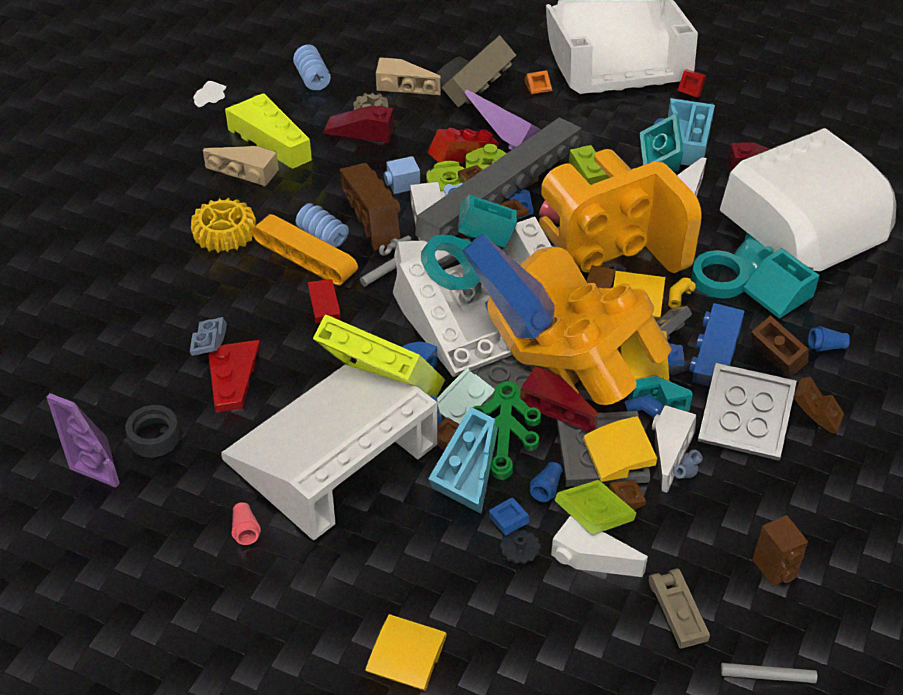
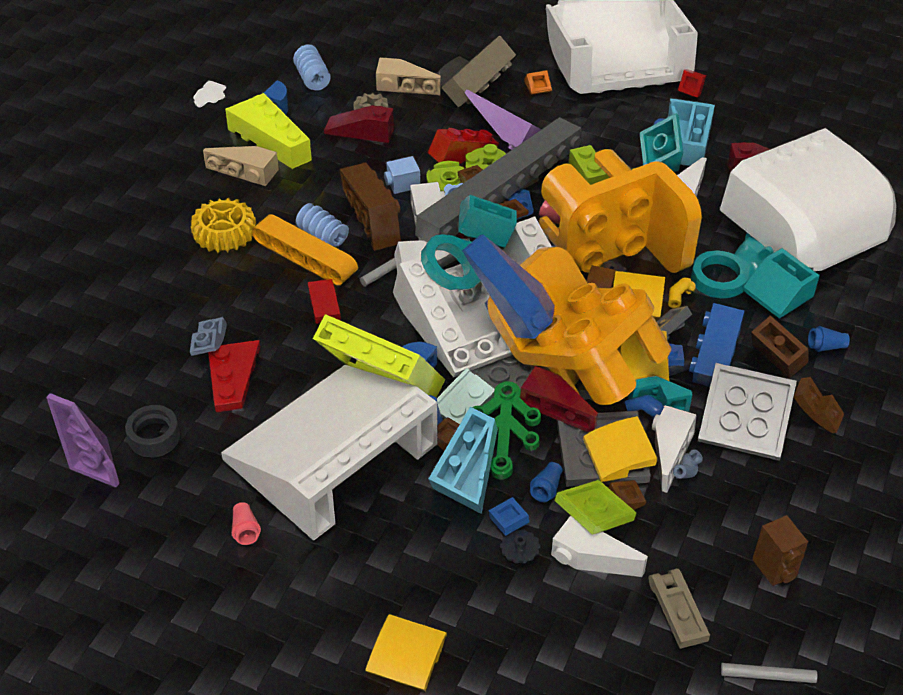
(278, 95): none -> blue brick
(392, 245): light grey hand -> none

